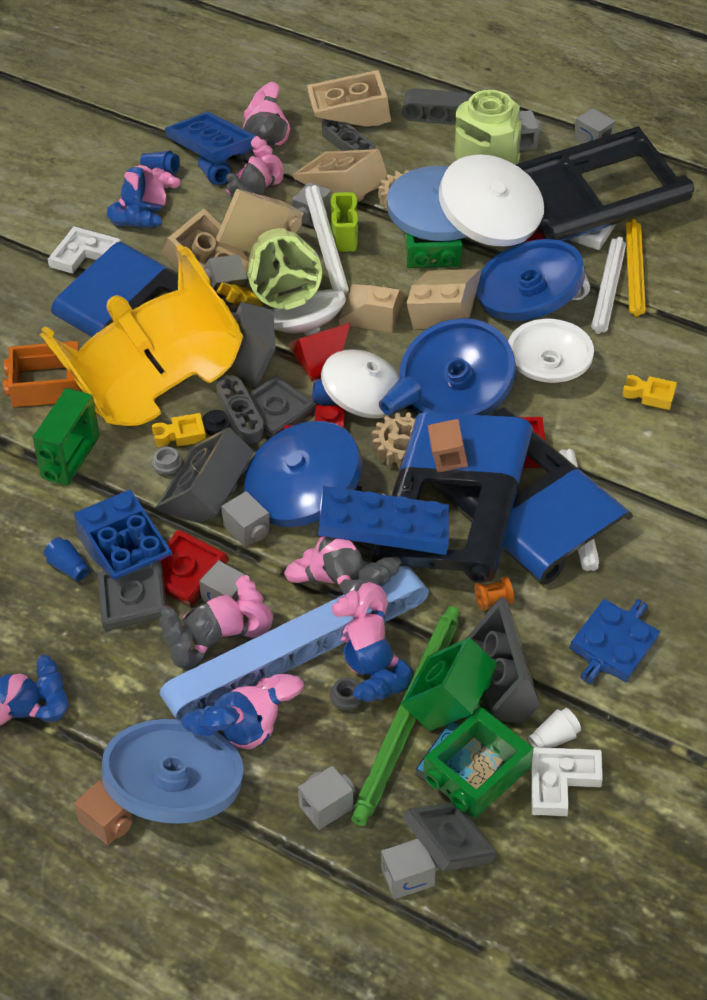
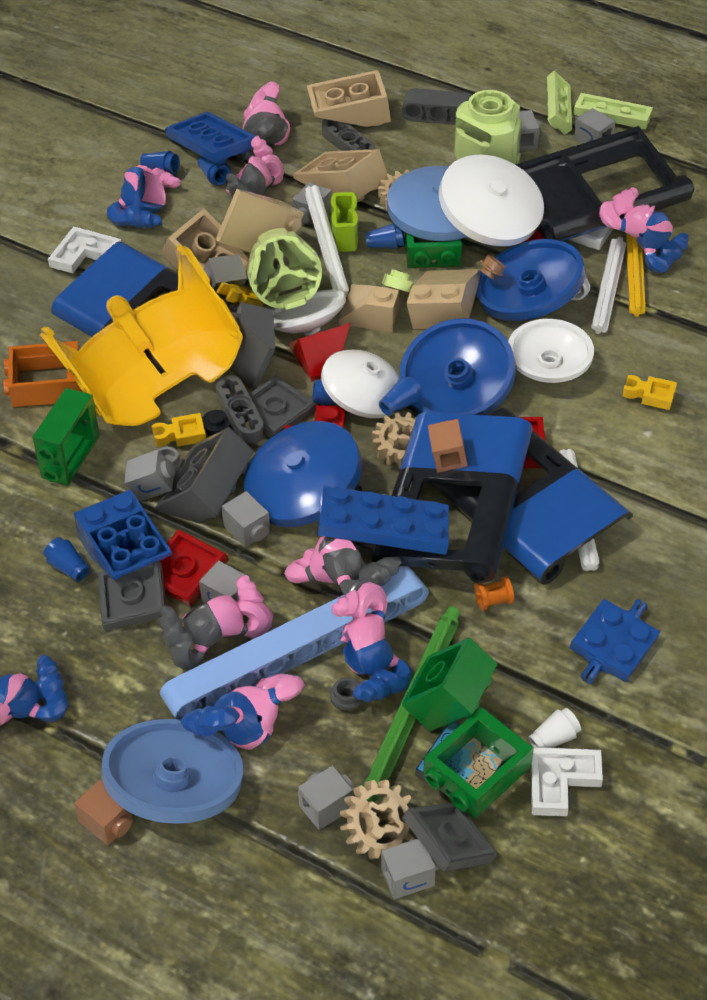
(149, 475): none -> light grey brick
(364, 823): none -> tan gear
(385, 237): none -> blue cone
(398, 280): none -> yellowish green plate
(492, 267): none -> medium nougat plate
(512, 691): dark grey slope -> none
(559, 103): none -> yellowish green plate
(620, 111): none -> yellowish green plate
(648, 227): none -> hair

